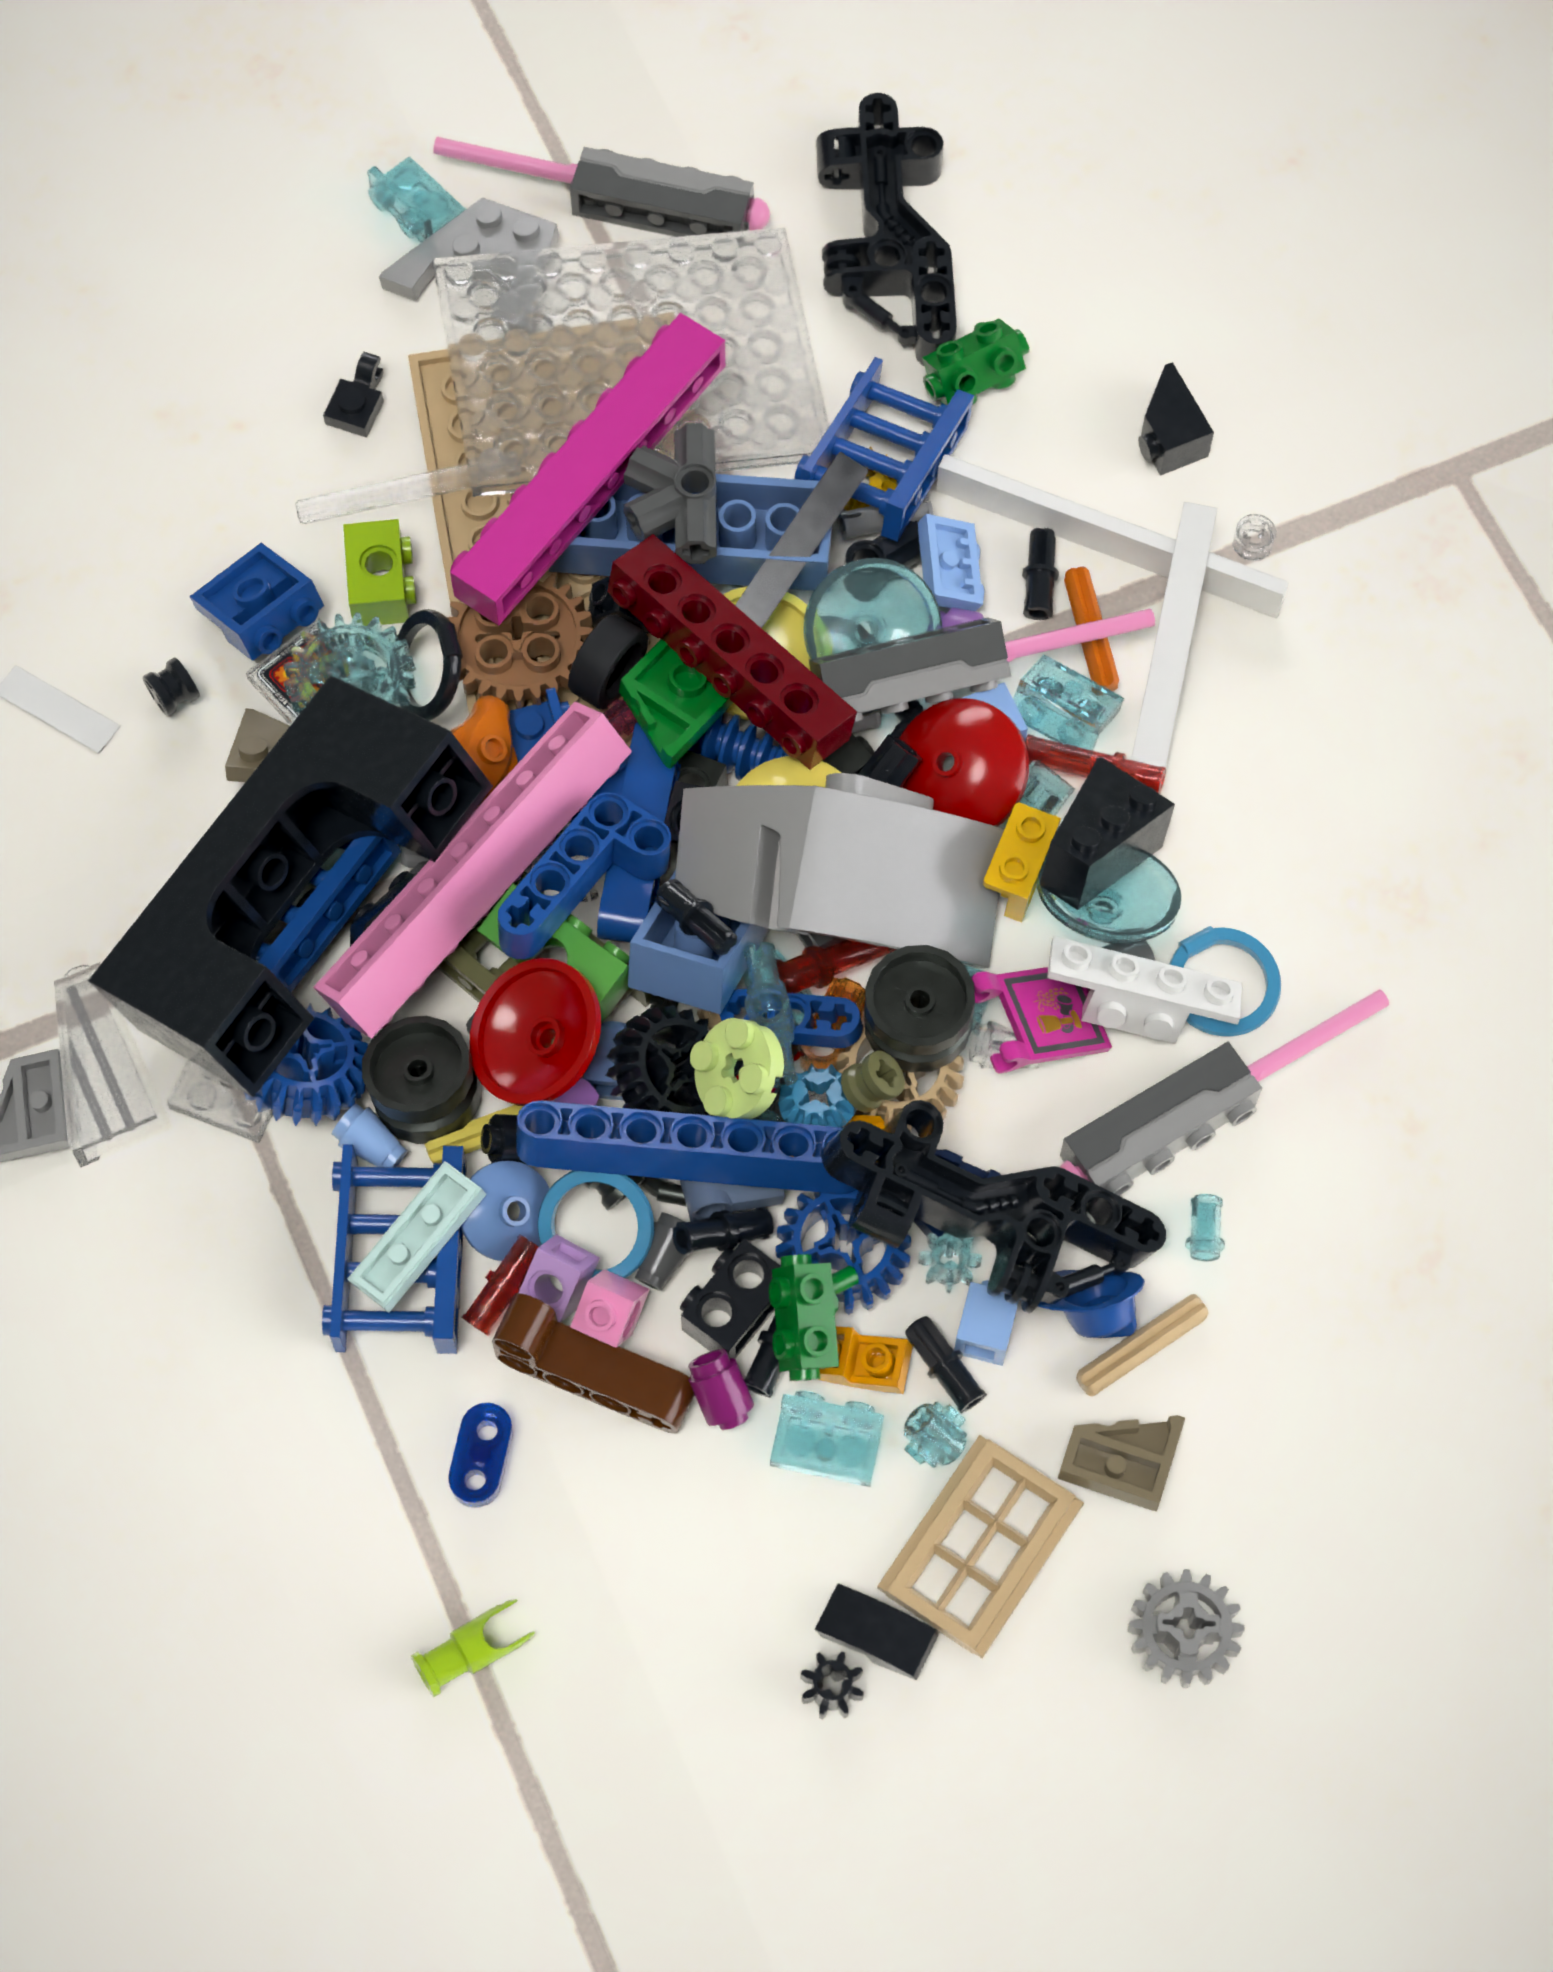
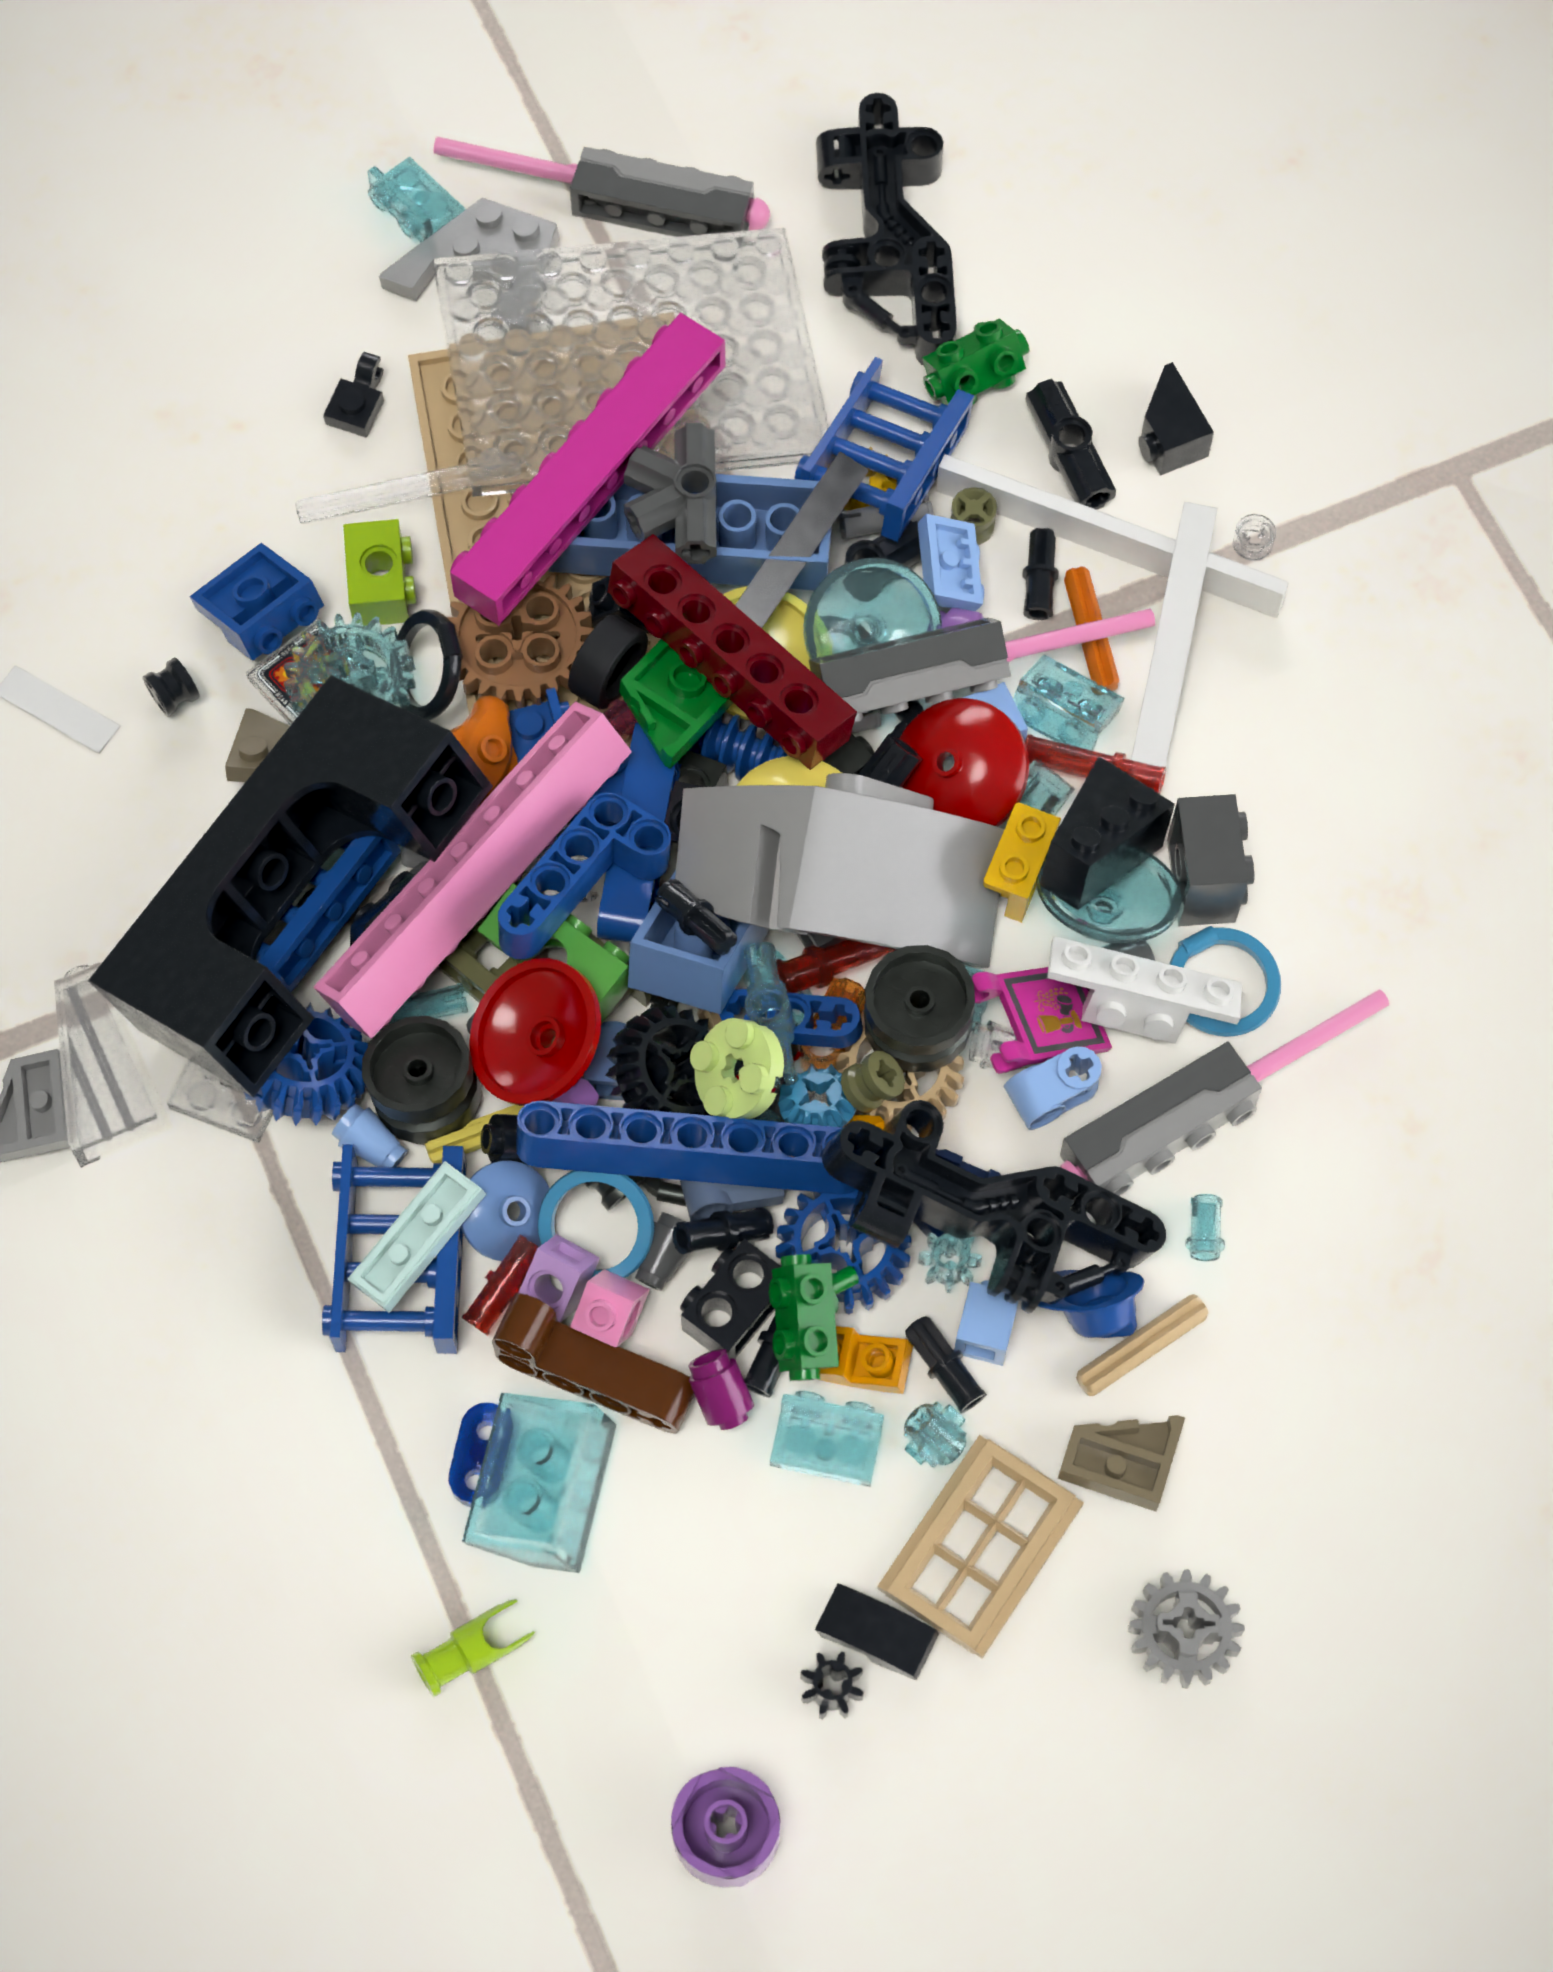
(434, 1003): none -> clear light blue pin
(540, 1481): none -> clear light blue slope
(714, 1797): none -> medium lavender brick
(976, 504): none -> olive wheel
(1047, 1090): none -> light blue piece
(1062, 425): none -> black piece
(1210, 859): none -> dark grey brick

